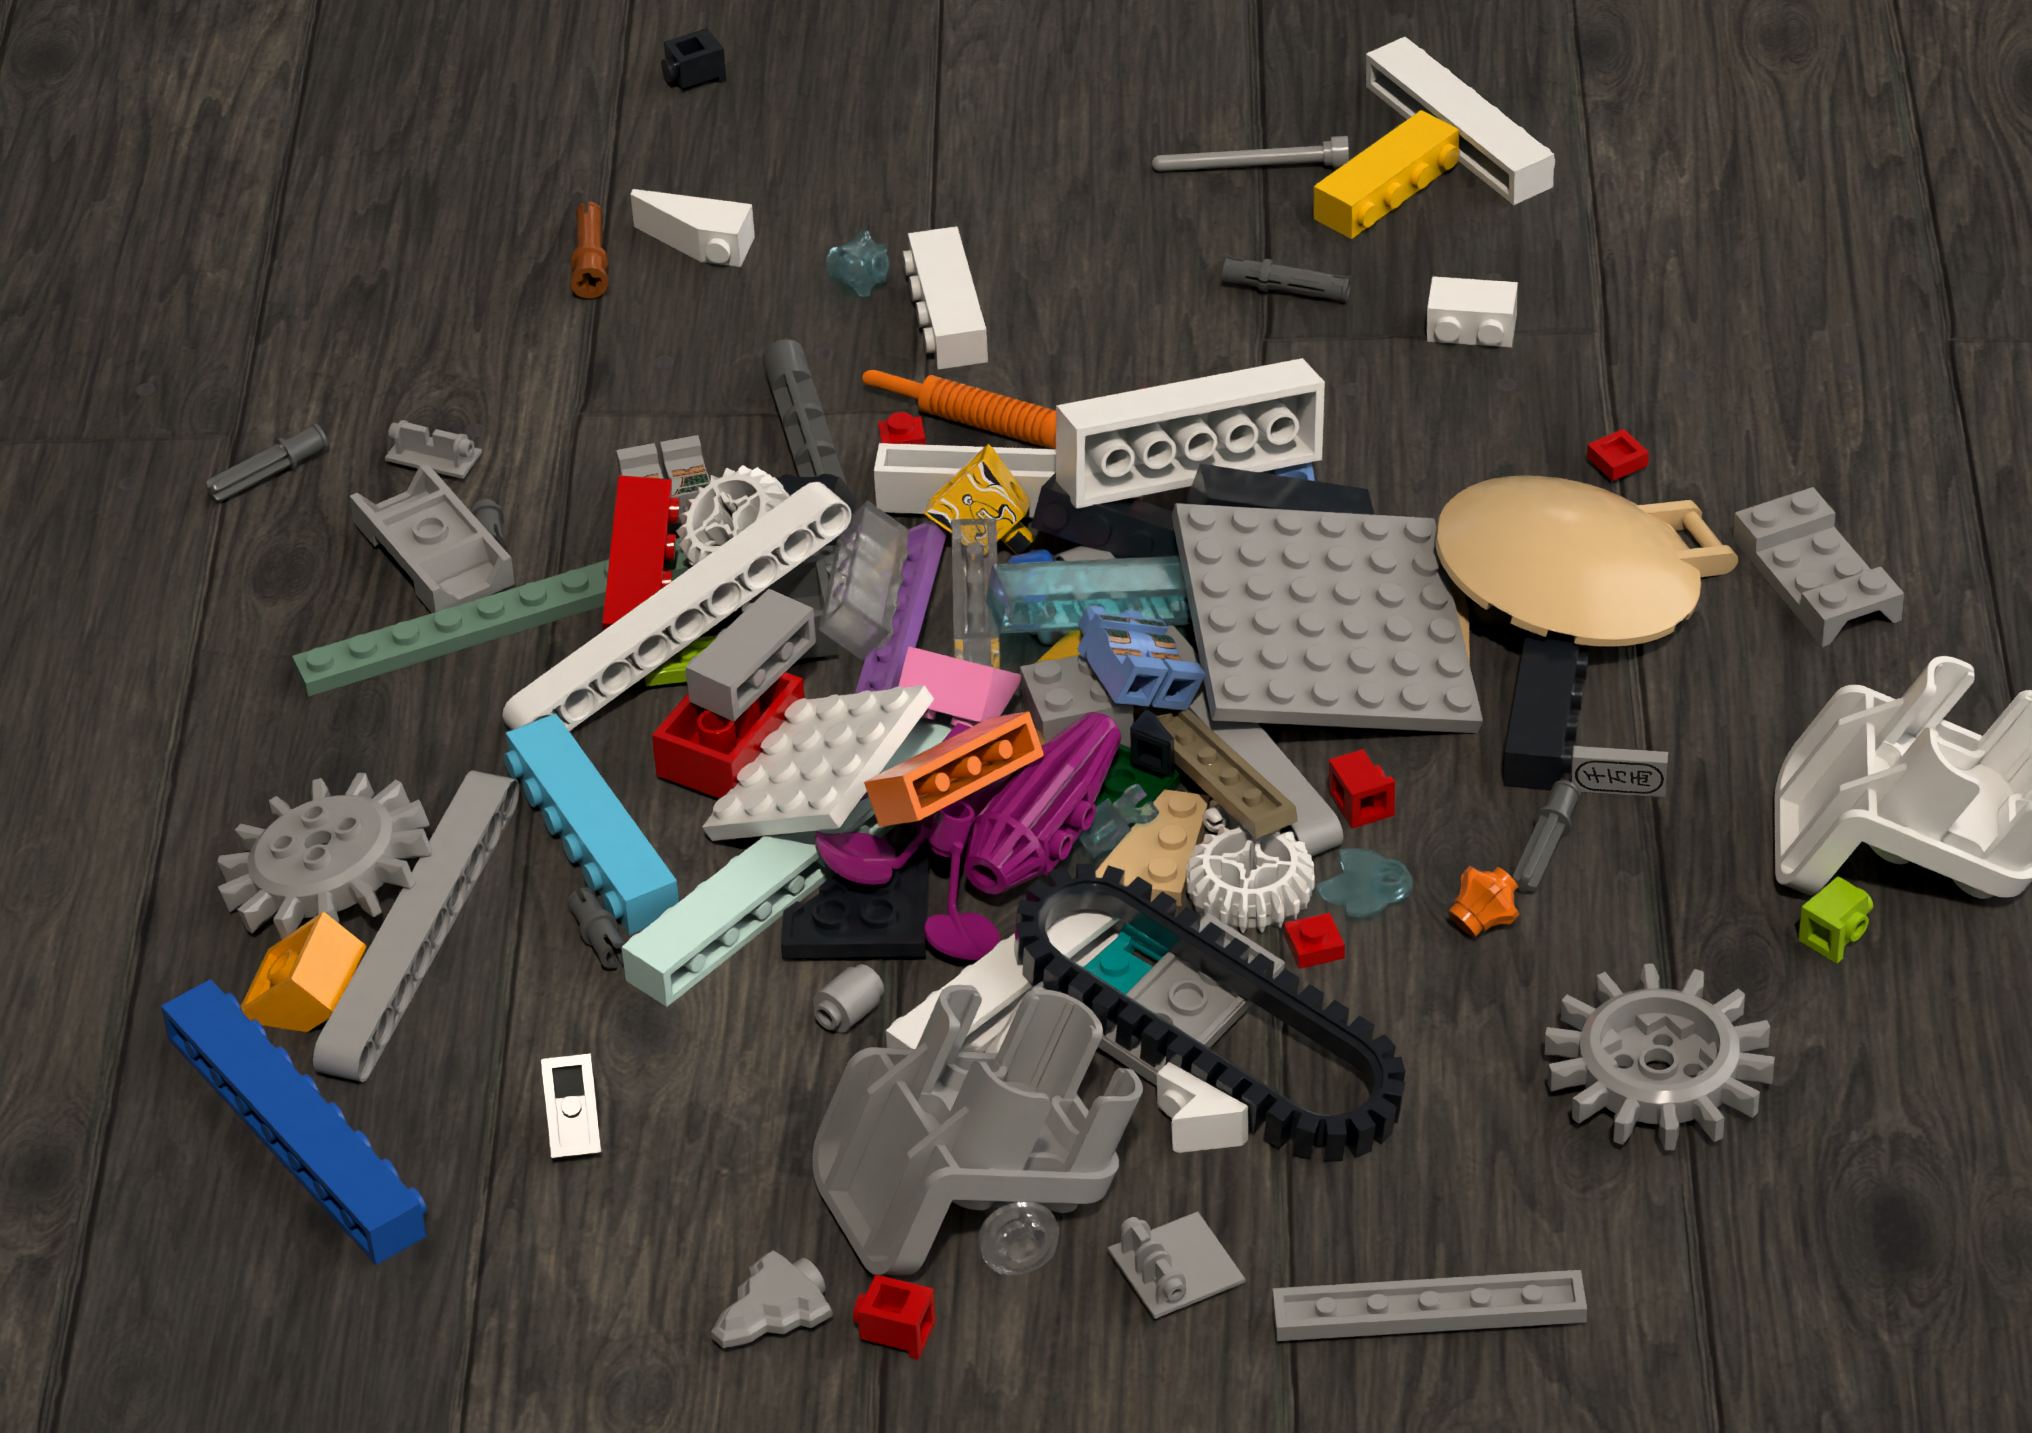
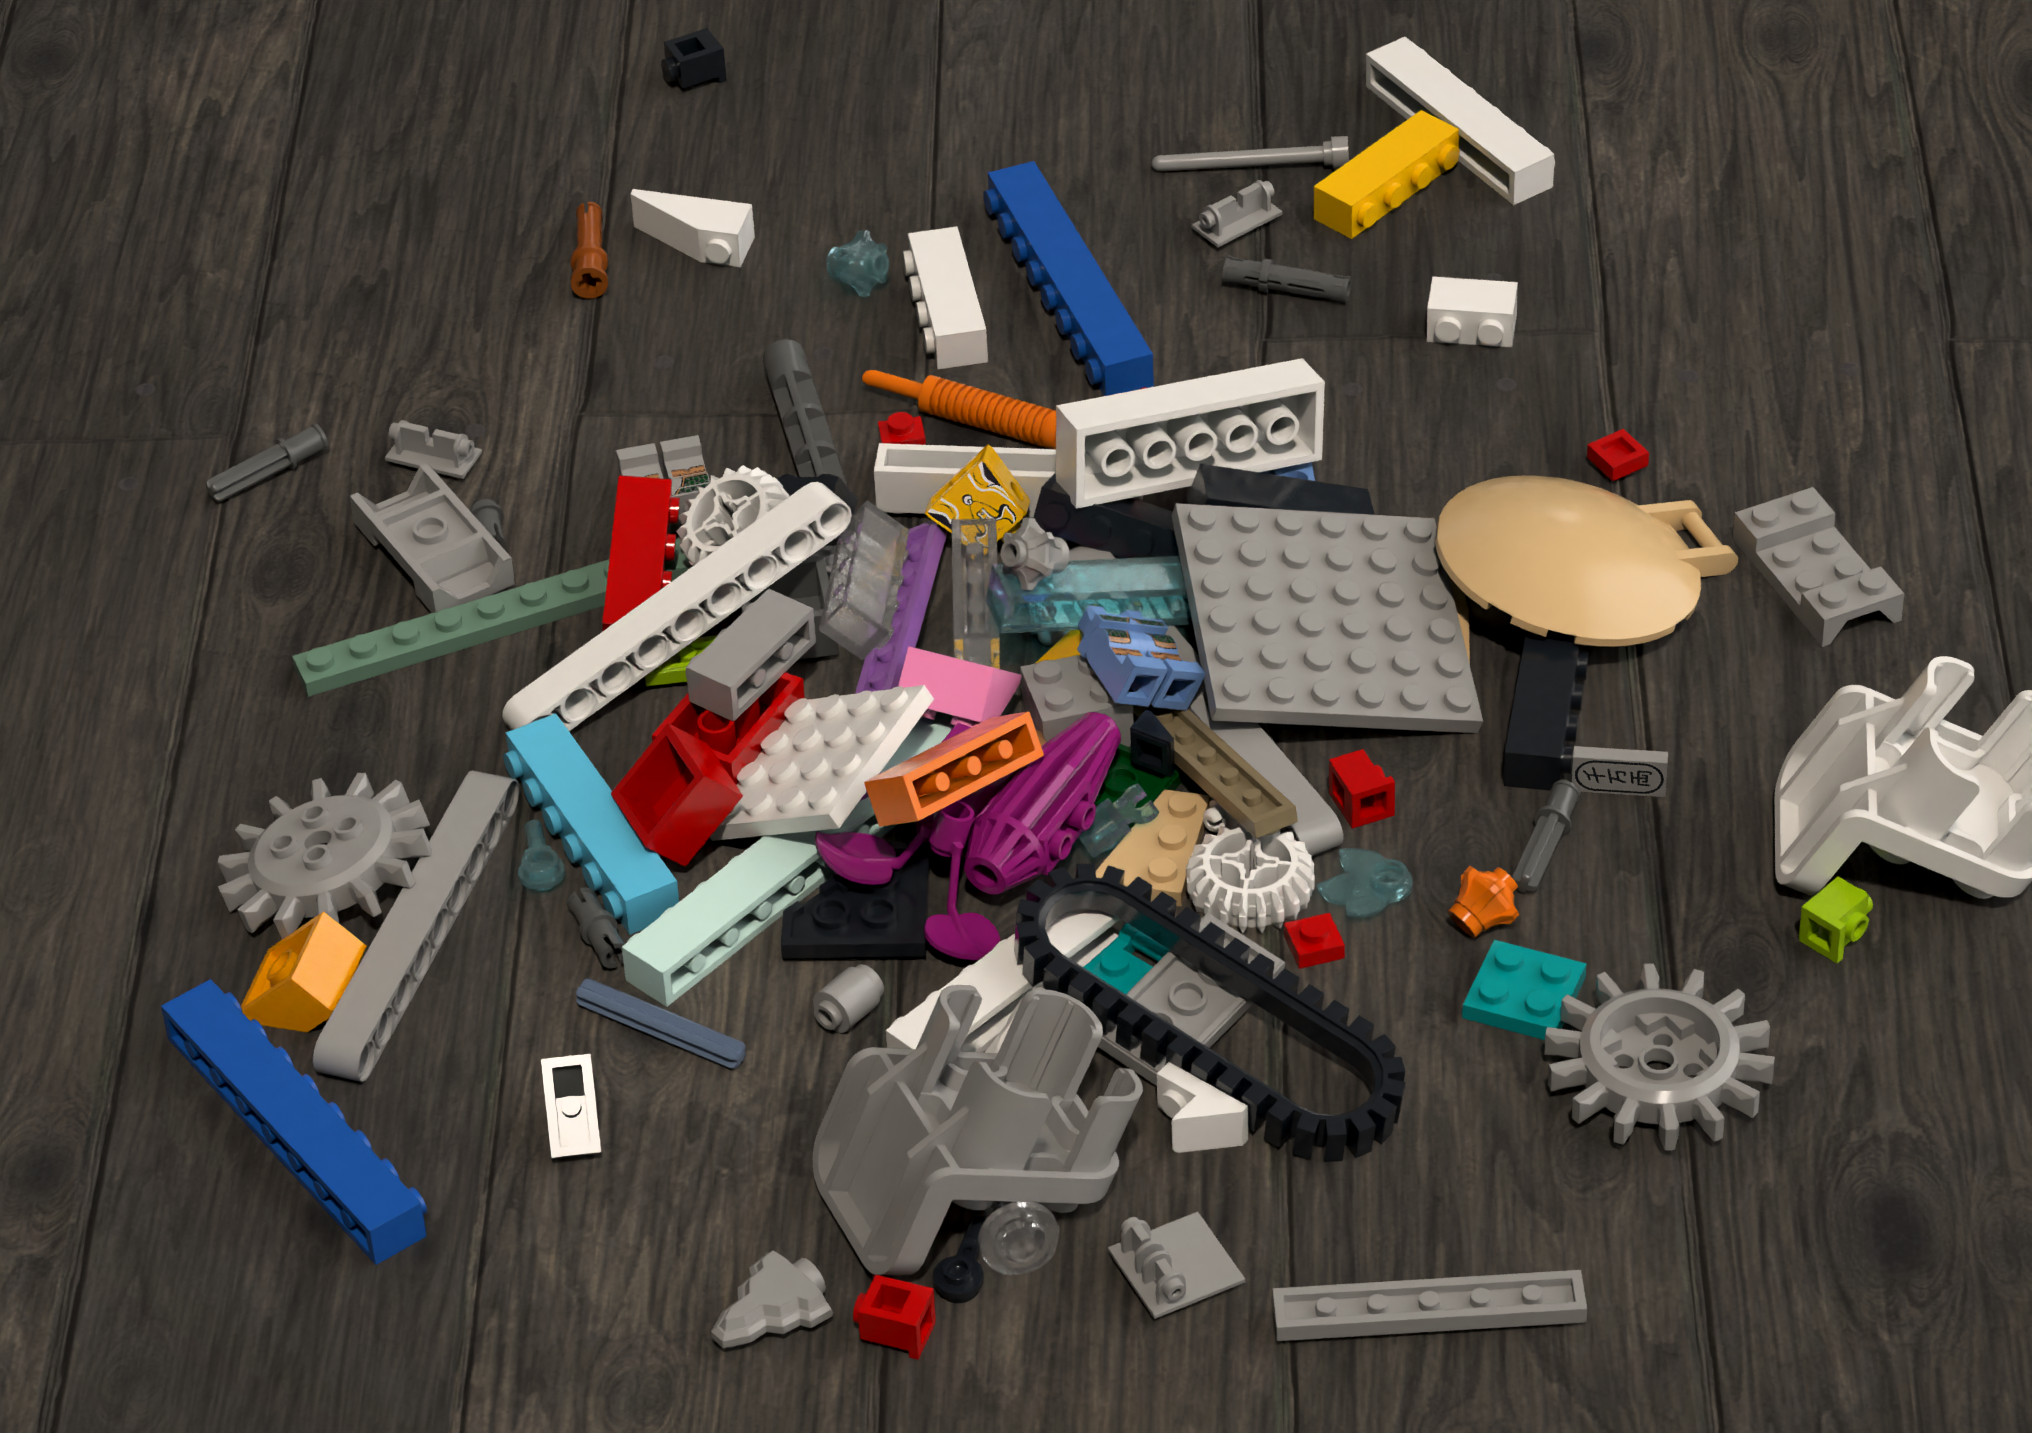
(540, 865): none -> clear light blue plate
(661, 1023): none -> sand blue axle
(676, 794): none -> red piece
(961, 1276): none -> black plate
(1033, 554): none -> light grey rock
(1069, 280): none -> blue brick
(1231, 219): none -> light grey hinge
(1522, 989): none -> teal plate

